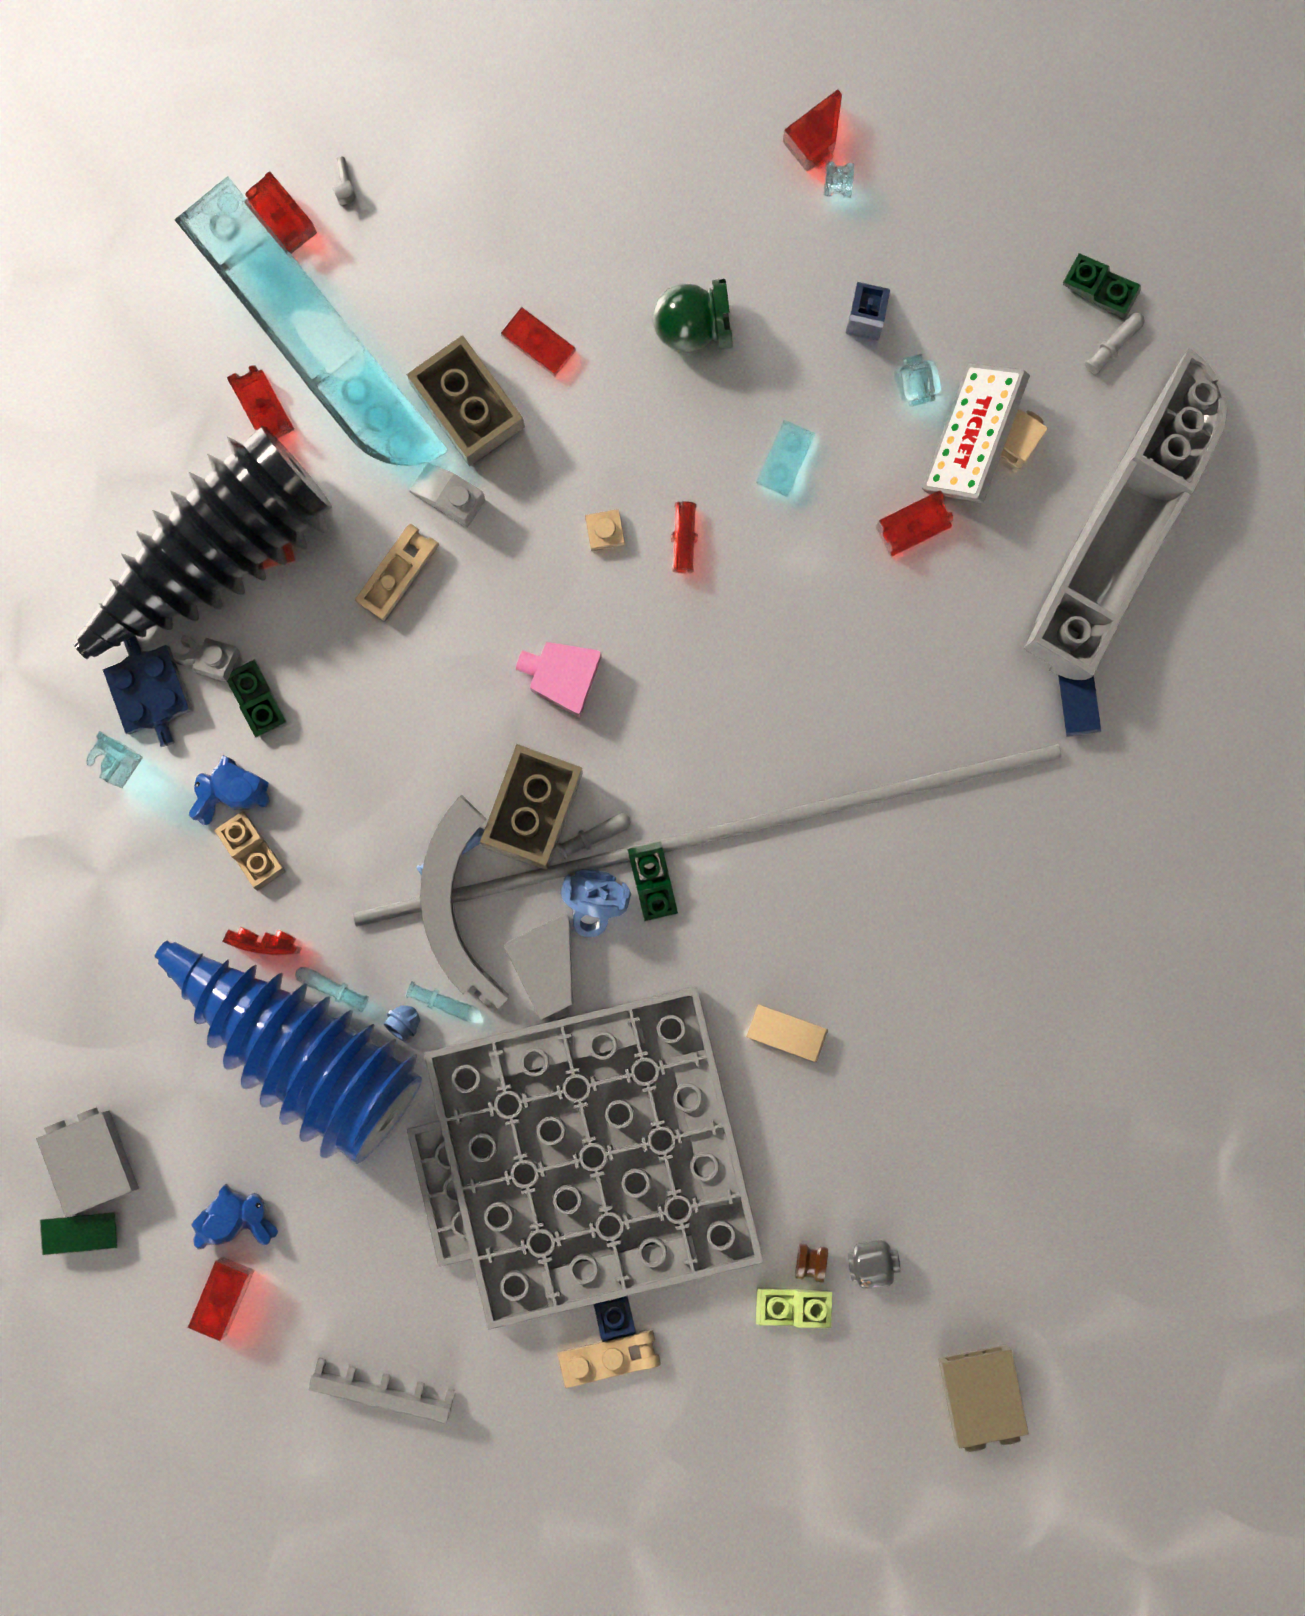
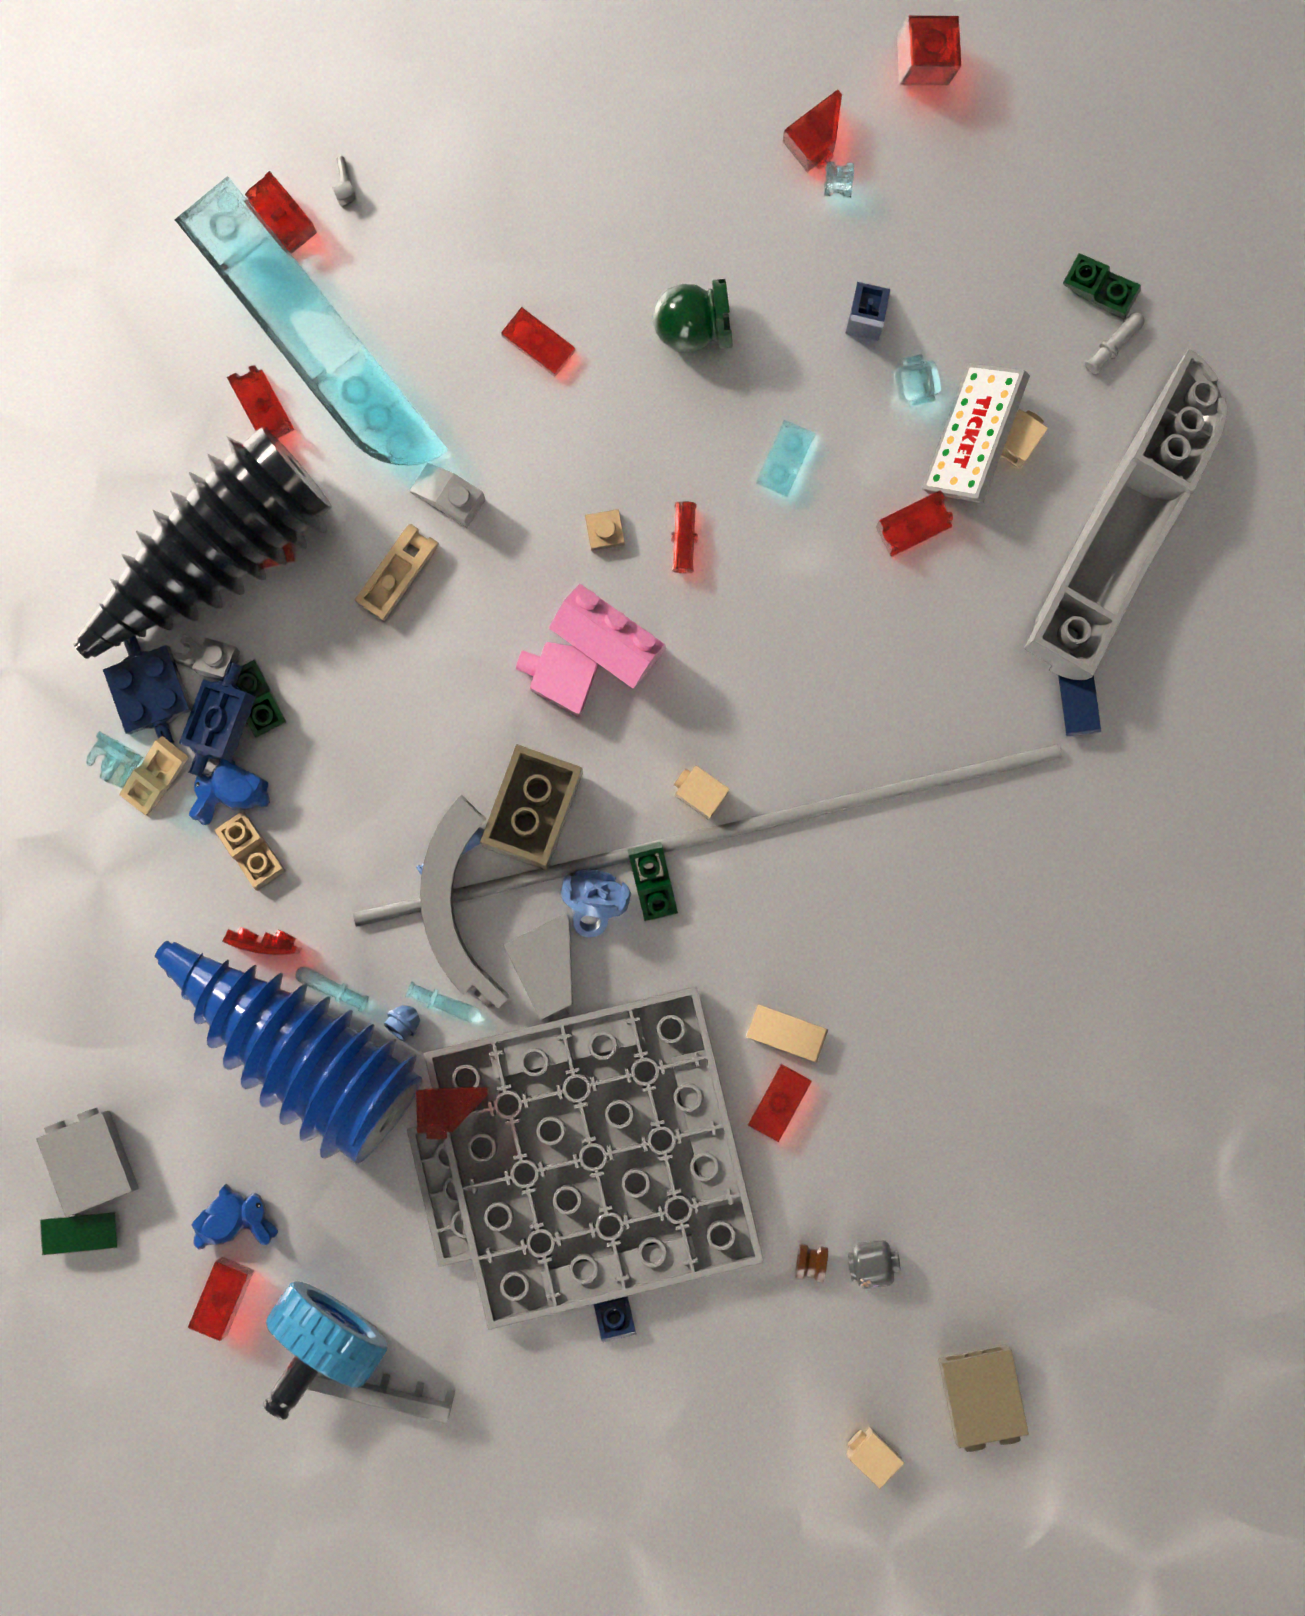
(154, 775): none -> tan slope
(217, 720): none -> dark blue plate
(324, 1339): none -> dark azure wheel
(446, 1108): none -> clear red slope
(466, 400): dark tan brick -> none
(604, 830): light grey piece -> none
(607, 636): none -> bright pink slope
(607, 1359): tan plate -> none
(700, 791): none -> tan brick
(779, 1102): none -> clear red plate
(794, 1307): yellowish green slope -> none
(873, 1456): none -> tan brick
(929, 50): none -> clear red head

